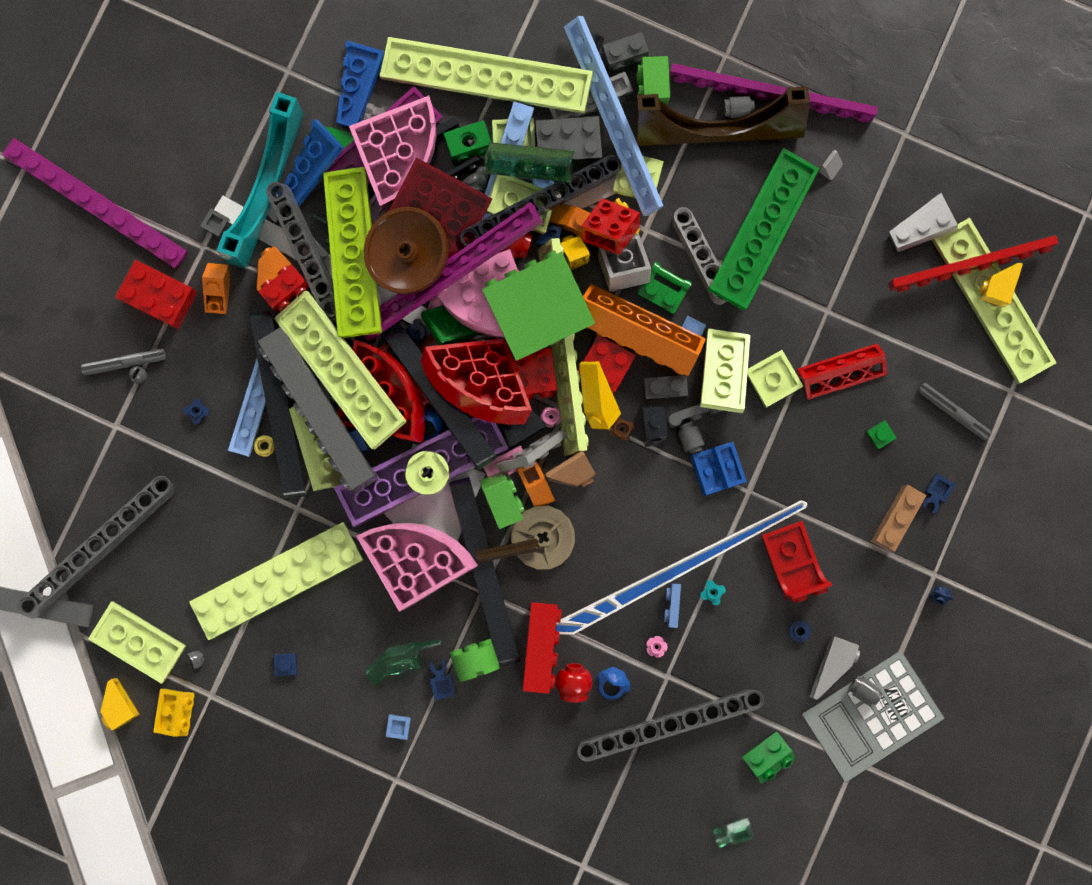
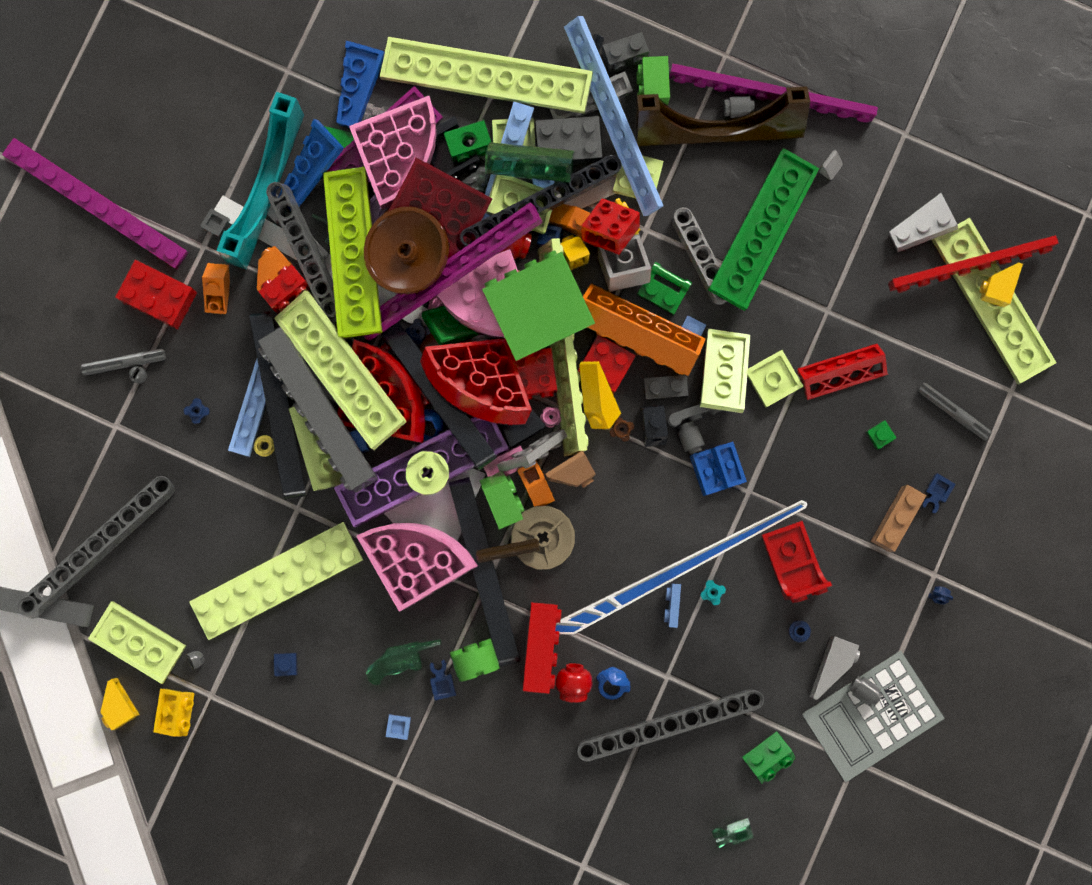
(657, 640): bright pink plate -> none

